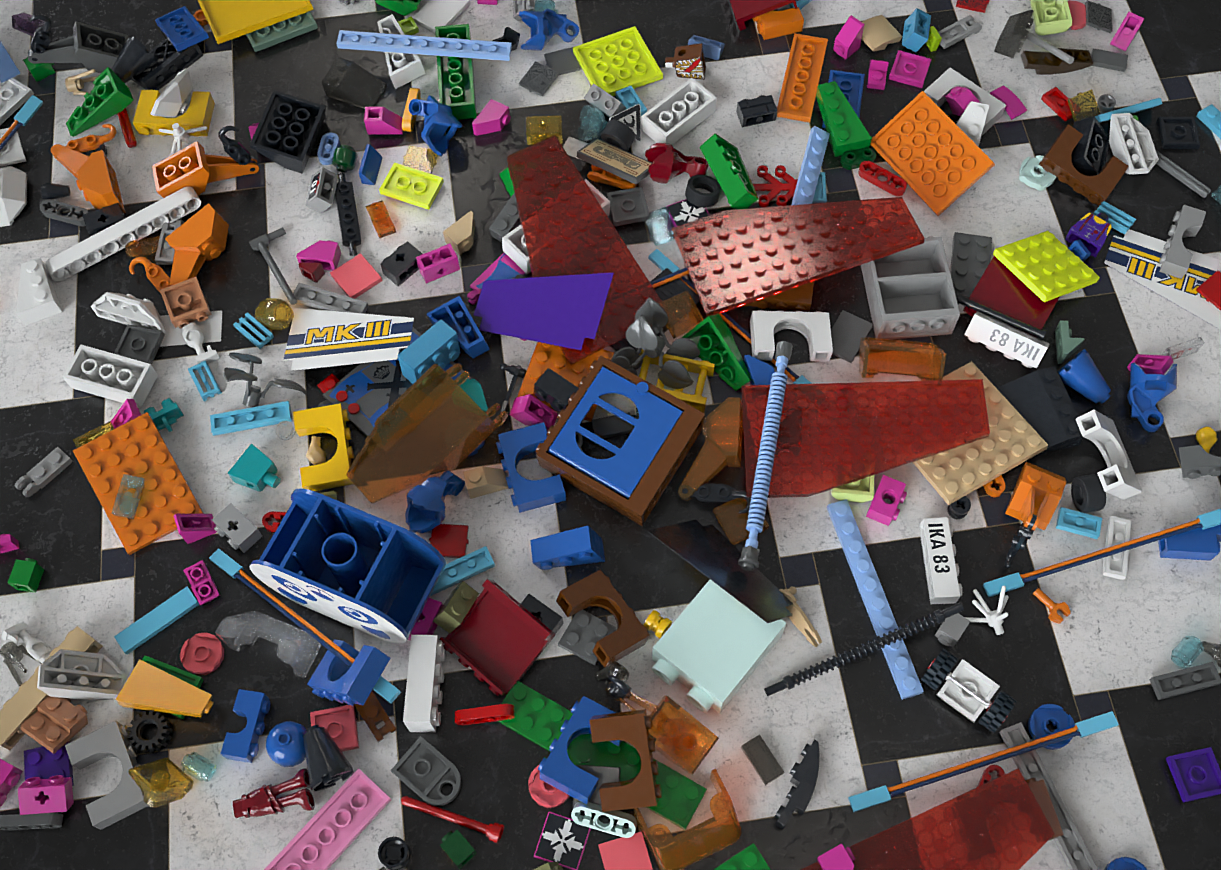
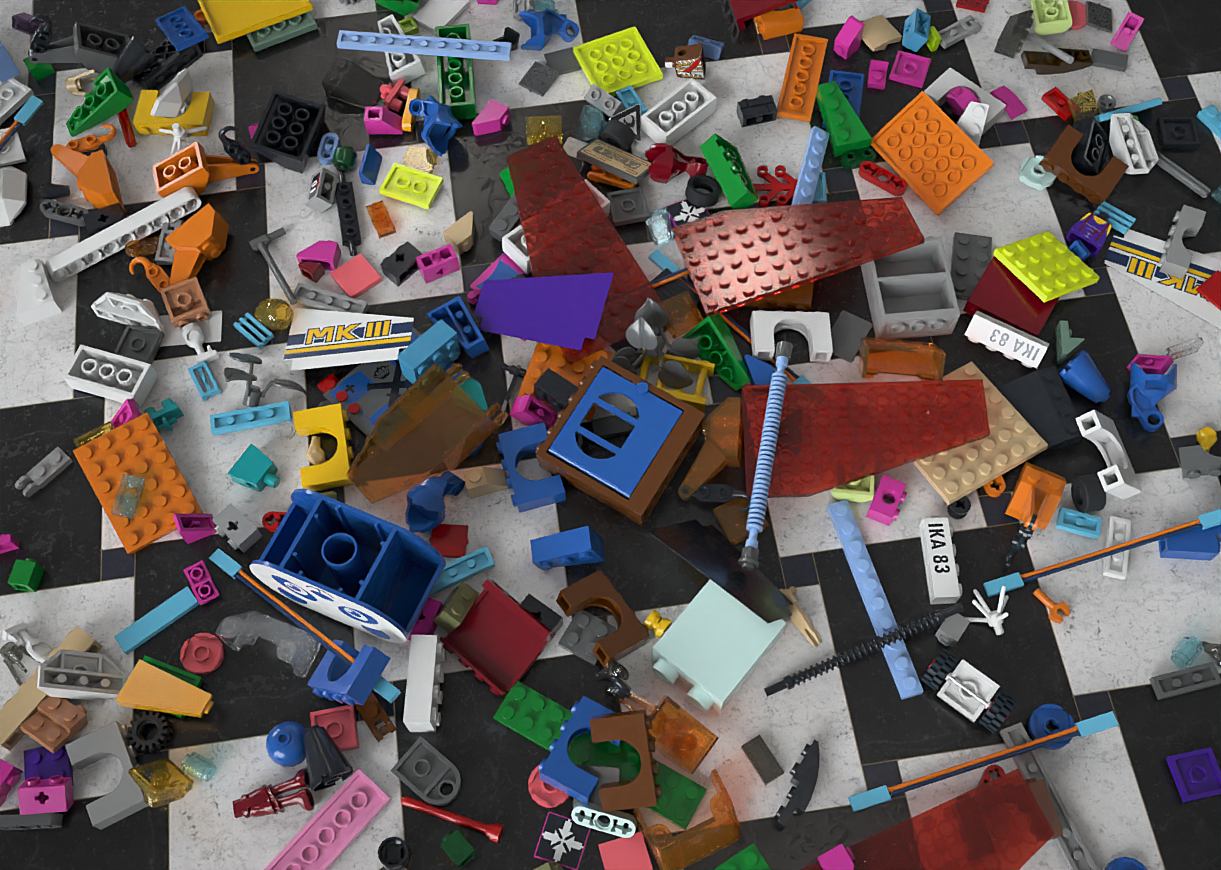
(244, 745): blue arch -> none
(392, 94): none -> coral hips
(484, 714): red beam -> none
(1001, 317): black bar -> none

